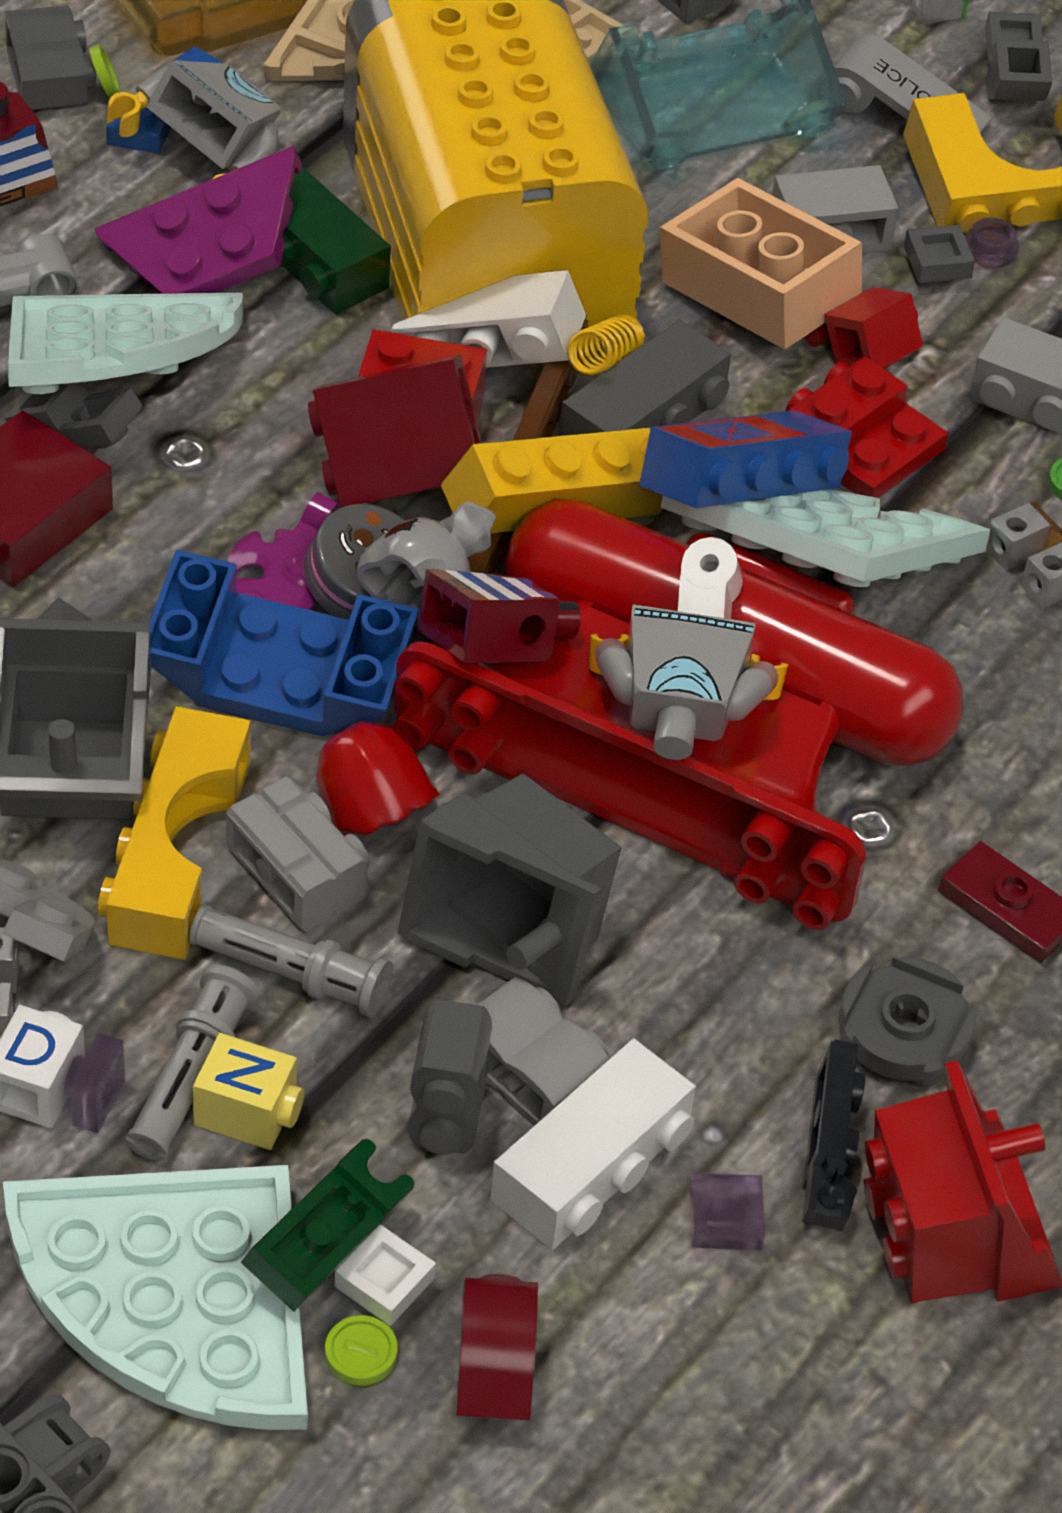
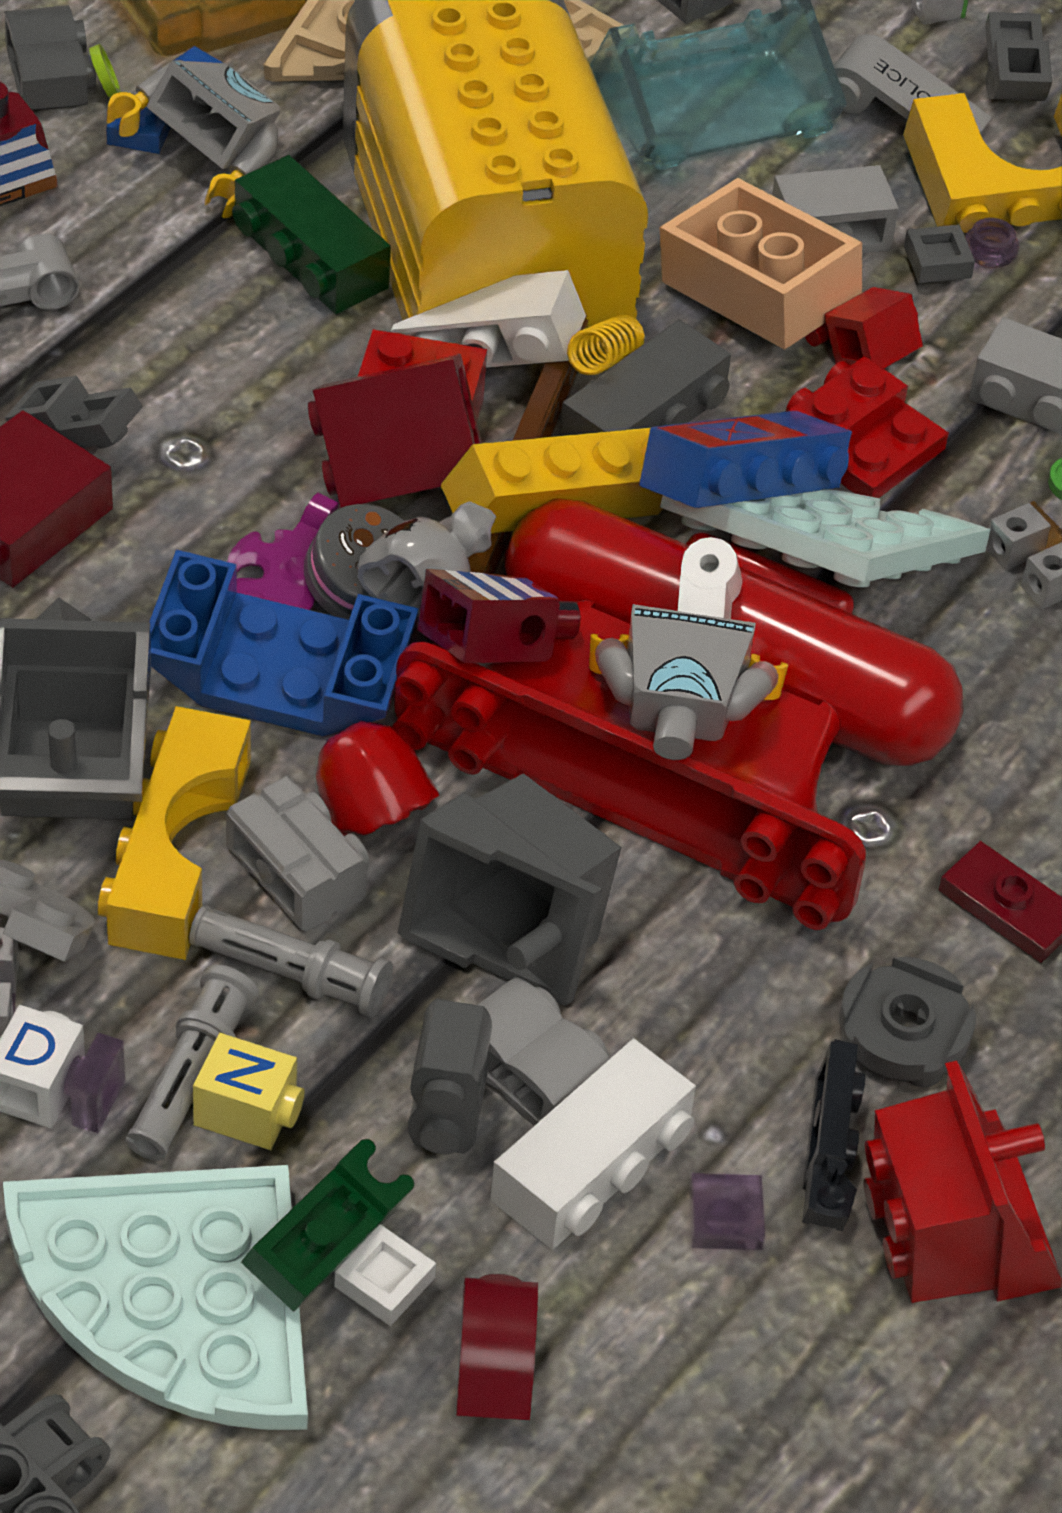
(113, 335): light aqua plate -> none
(211, 231): magenta wing -> none
(361, 1350): lime piece -> none

